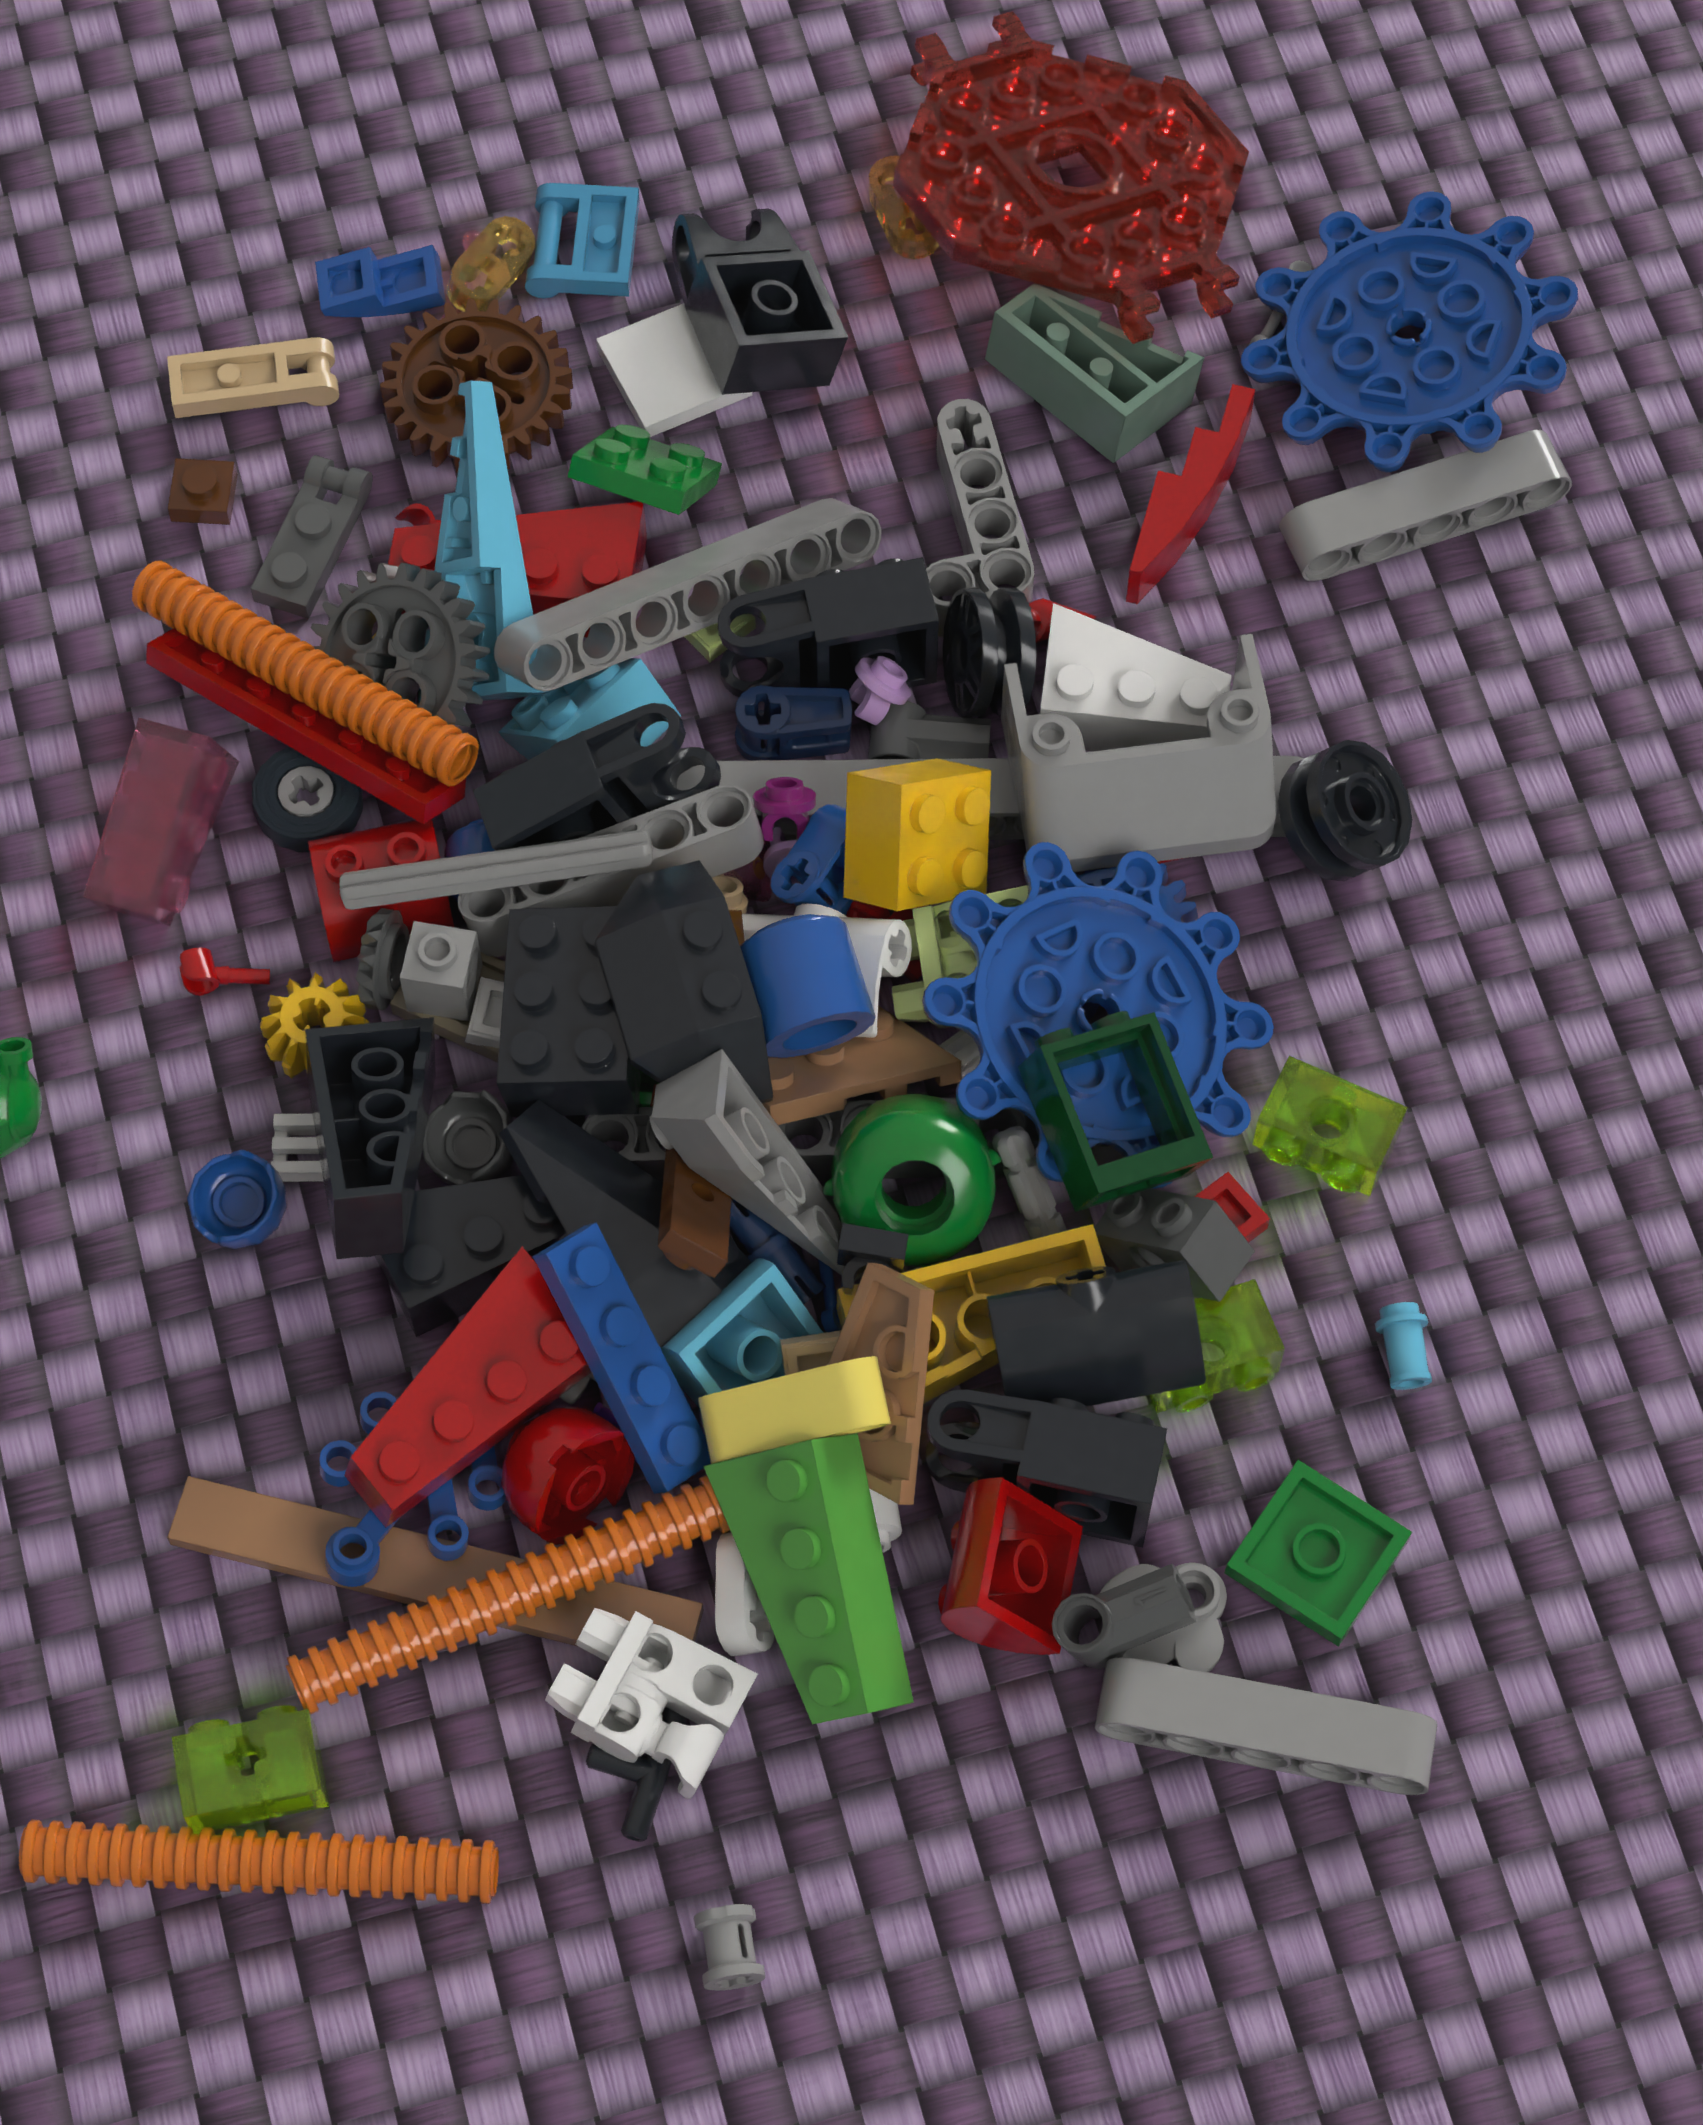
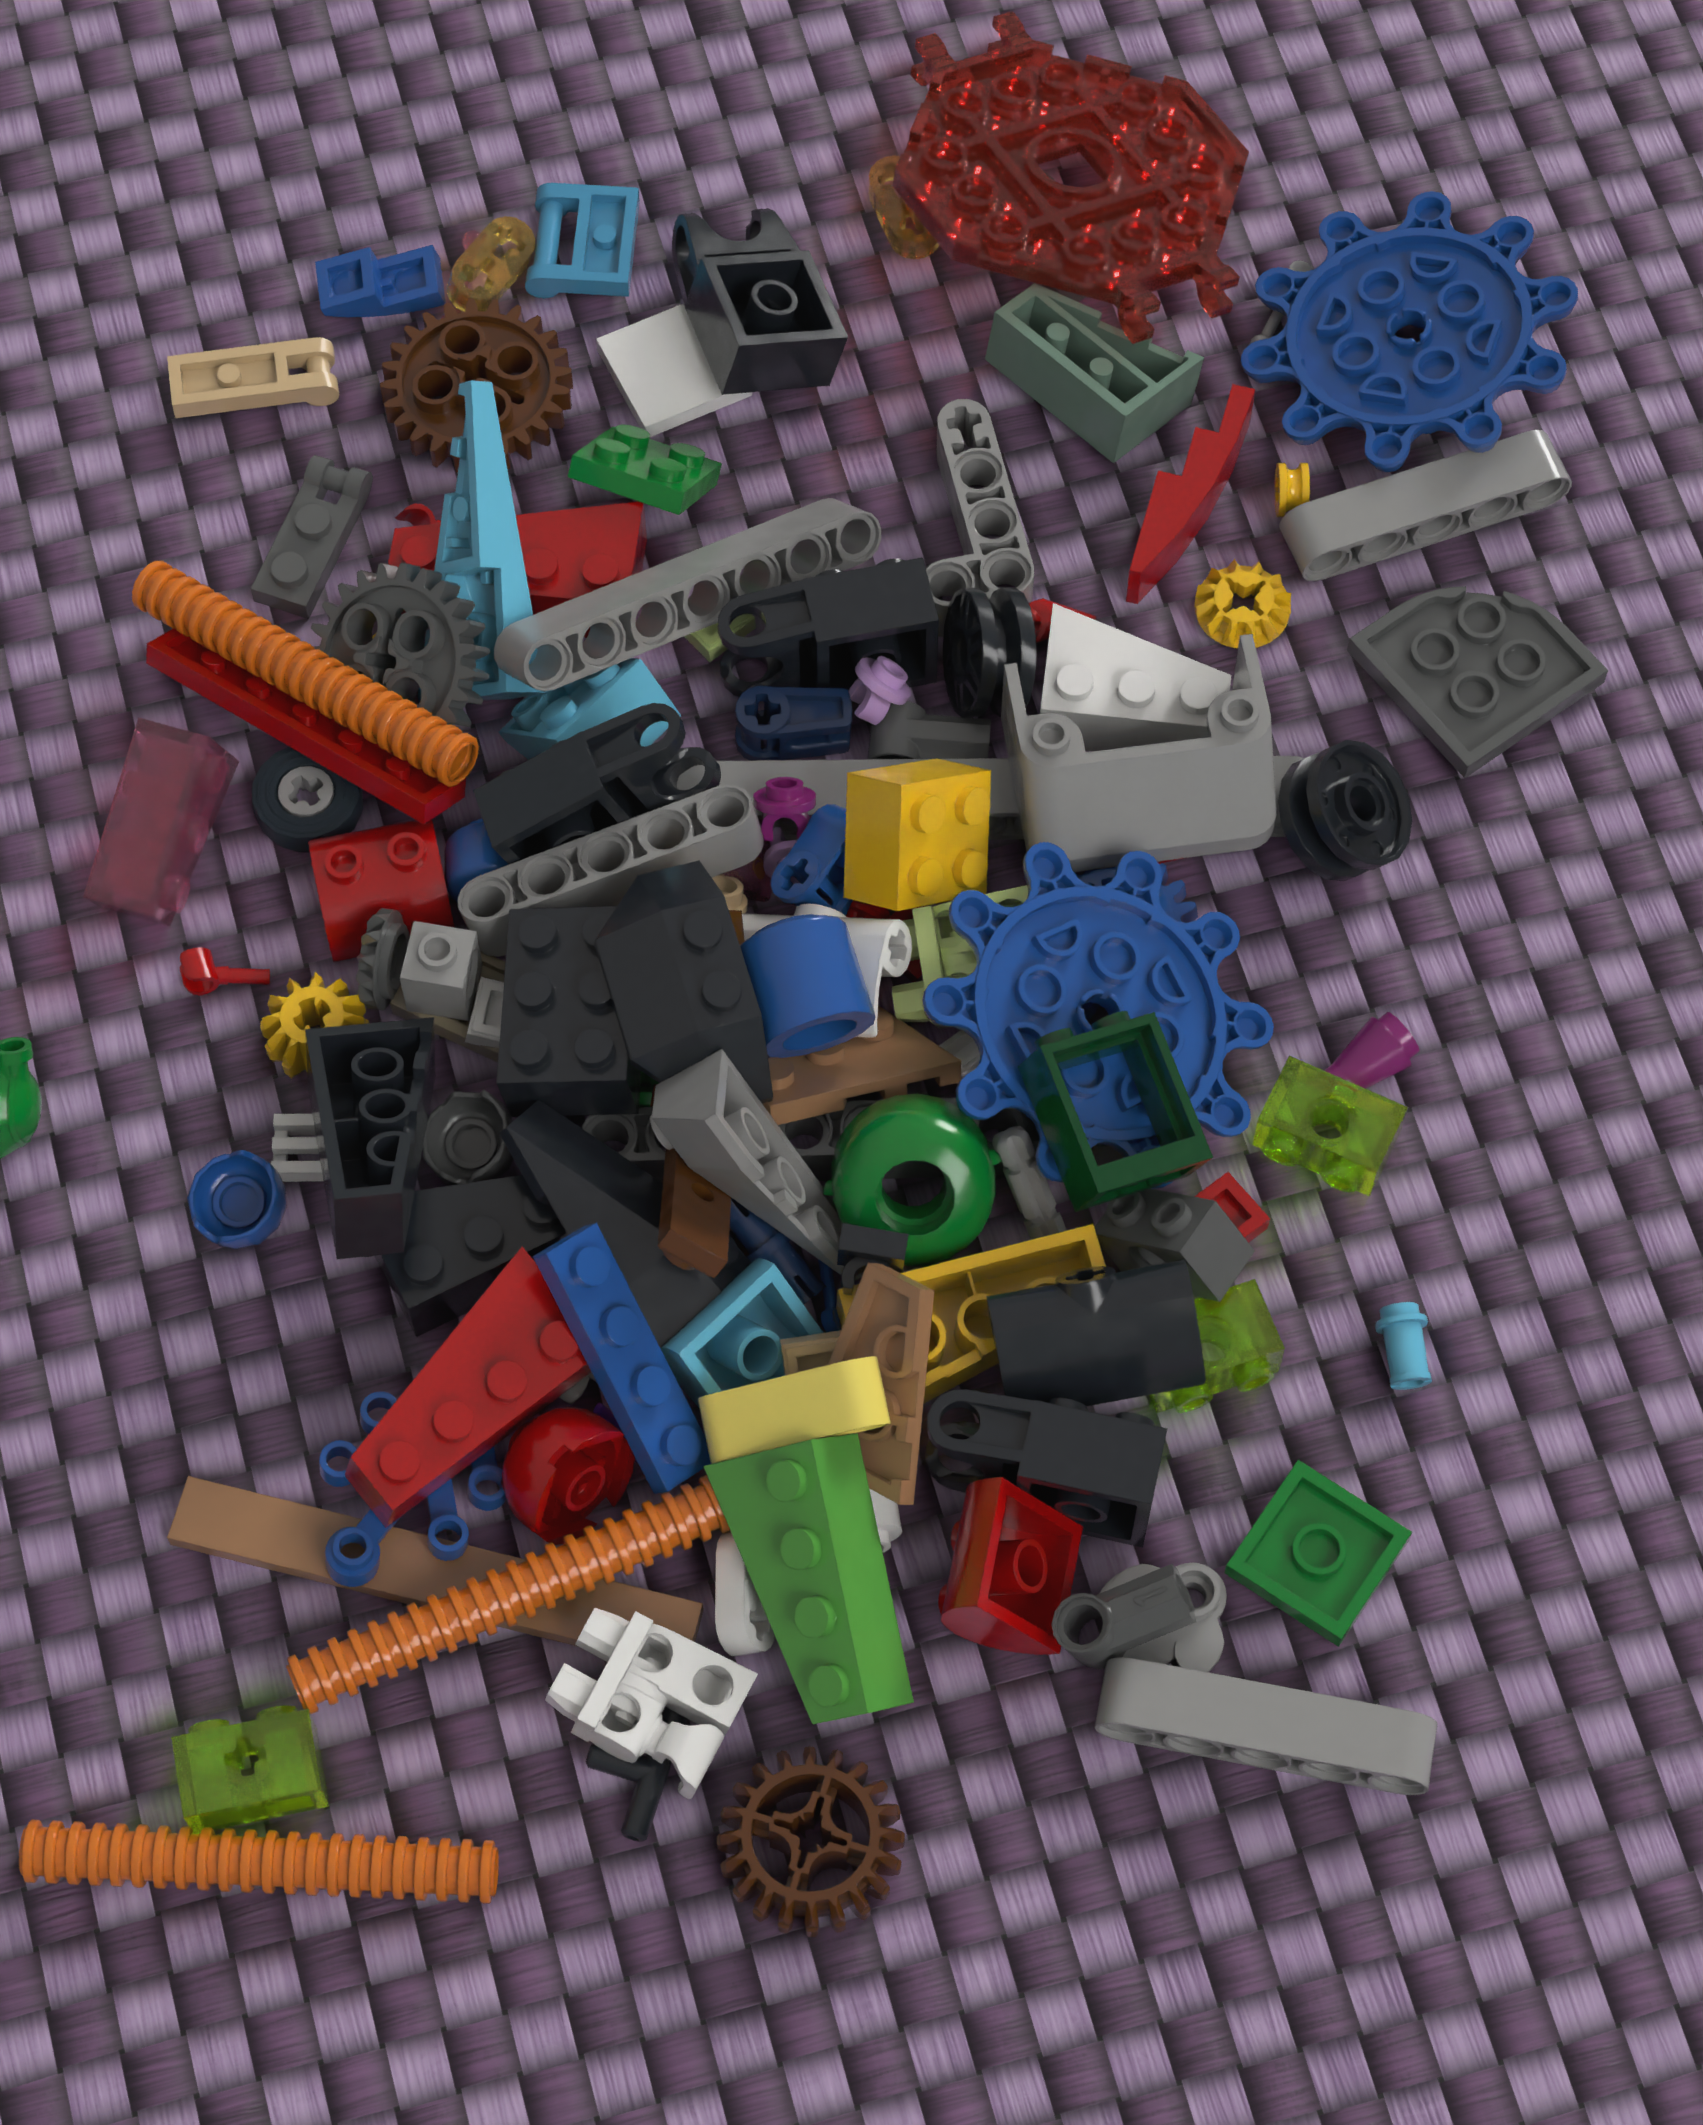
(202, 491): reddish brown plate -> none
(496, 869): light grey axle -> none
(729, 1947): light grey bush -> none
(839, 1850): none -> reddish brown gear
(1215, 599): none -> yellow gear
(1291, 487): none -> yellow bush
(1376, 1052): none -> magenta cone
(1476, 669): none -> dark grey plate

